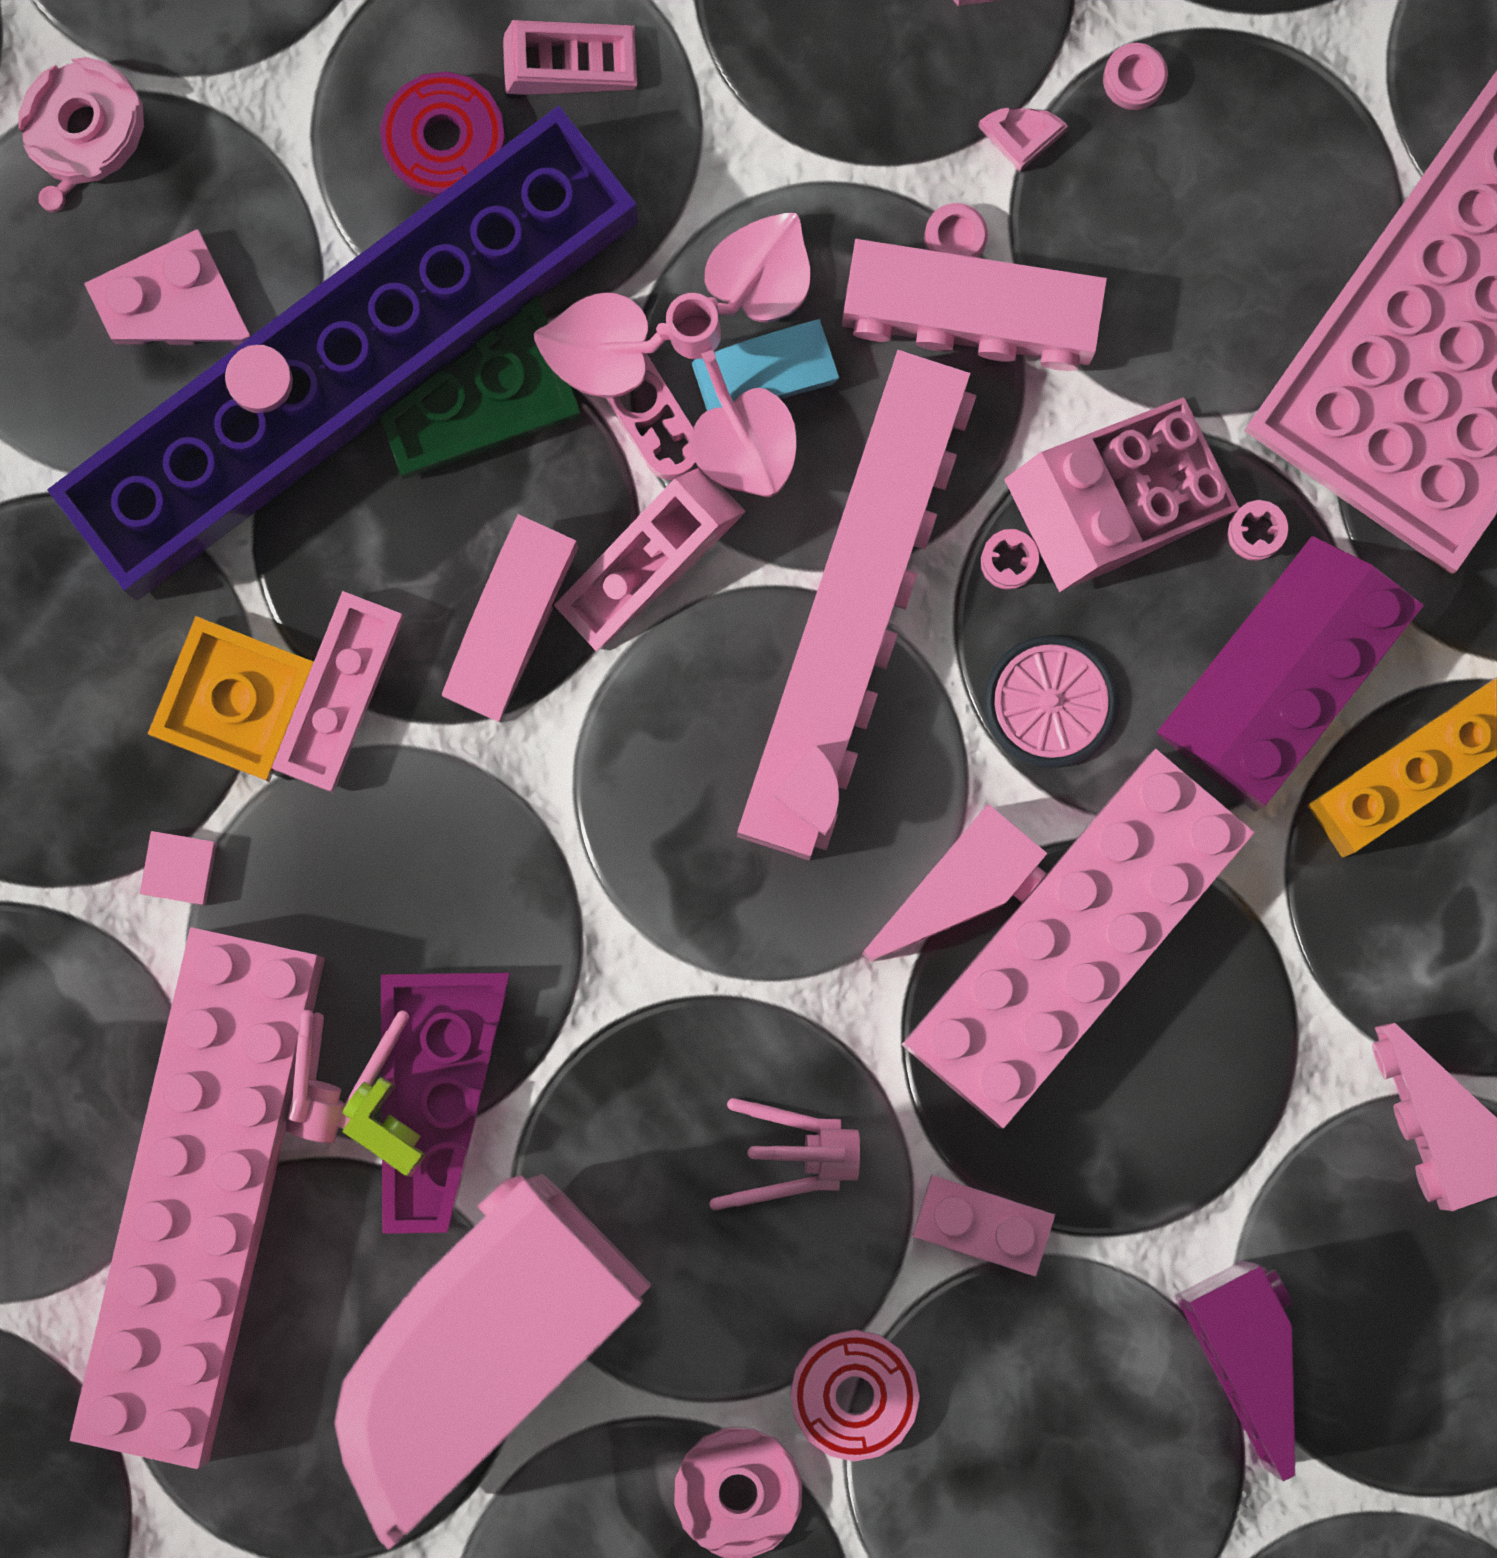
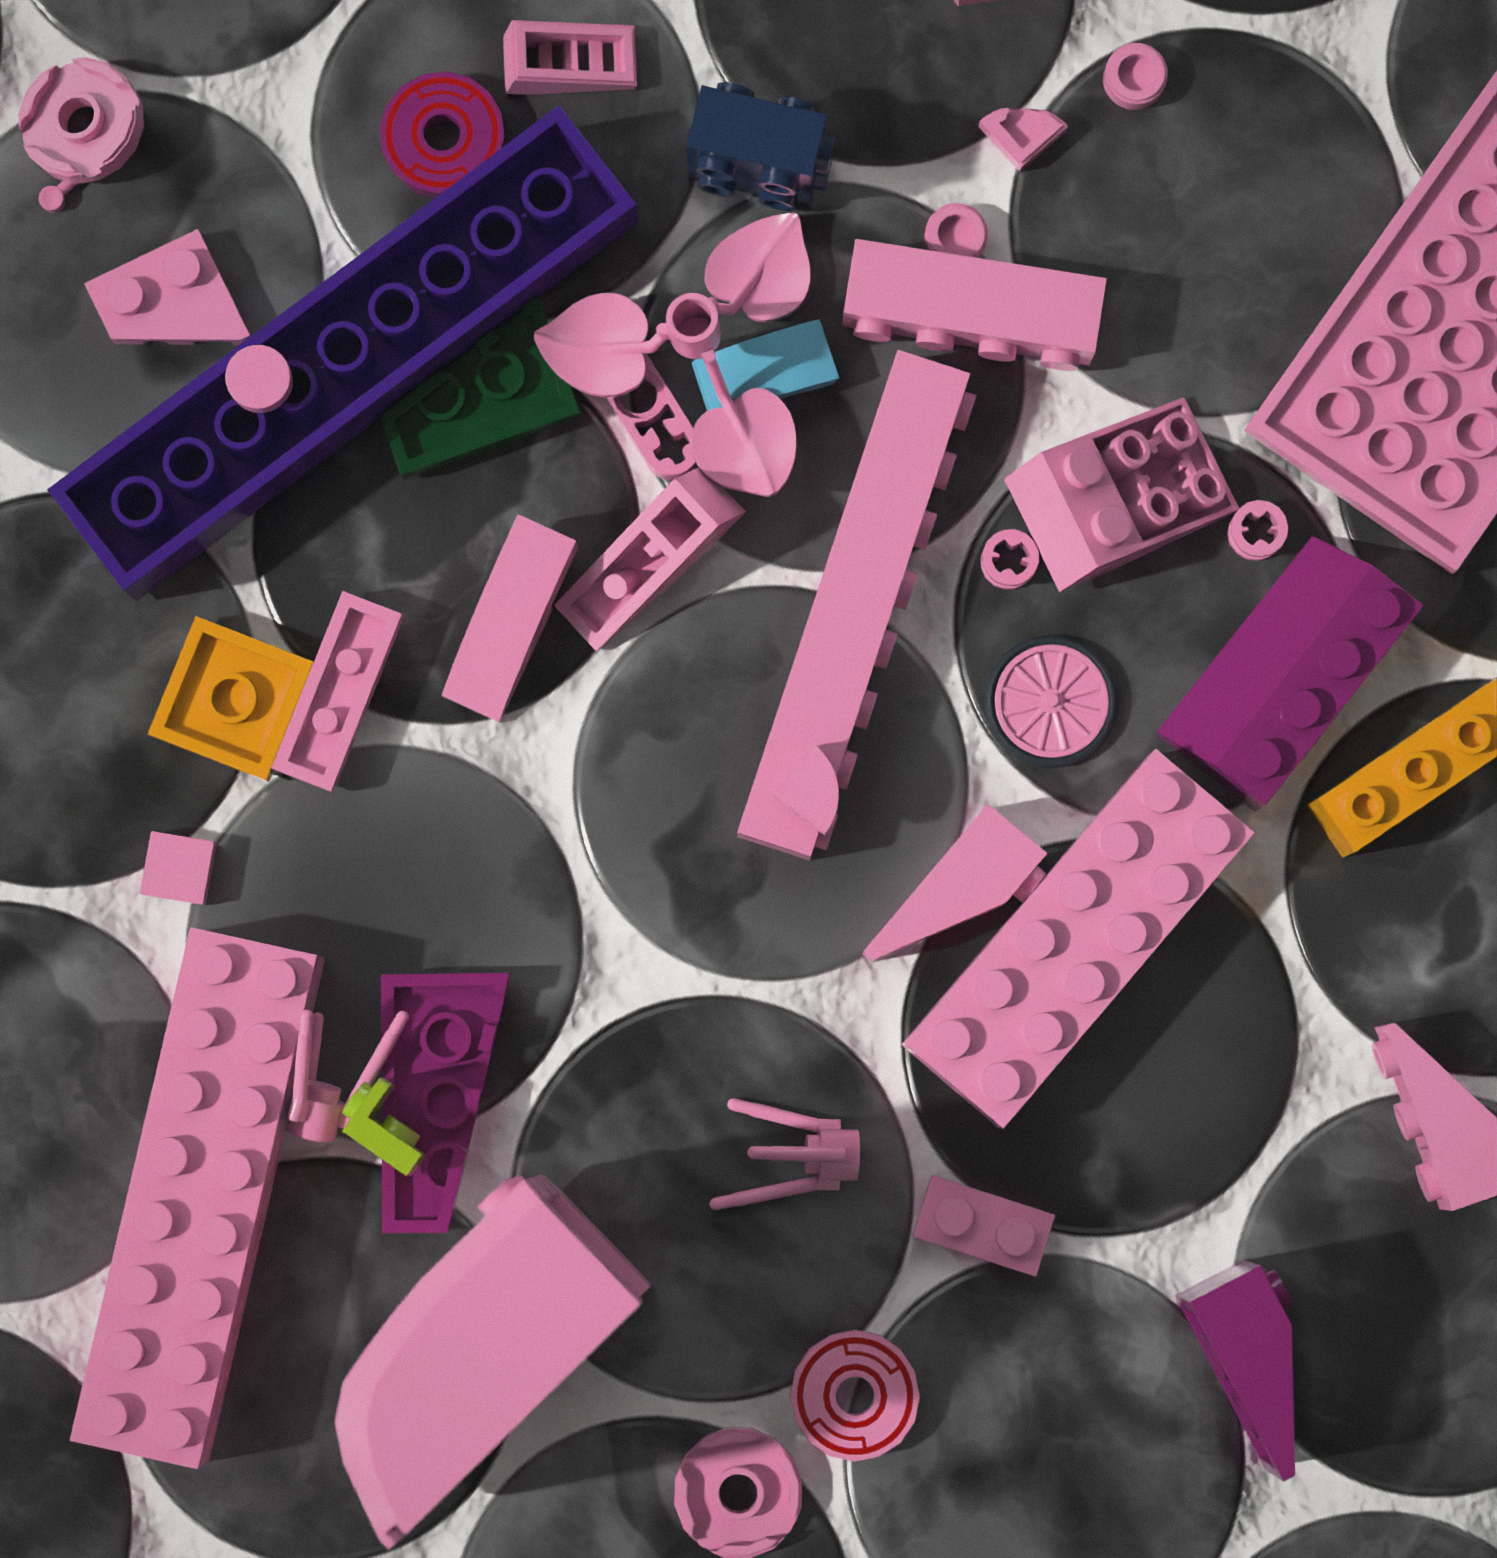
(758, 147): none -> dark blue brick

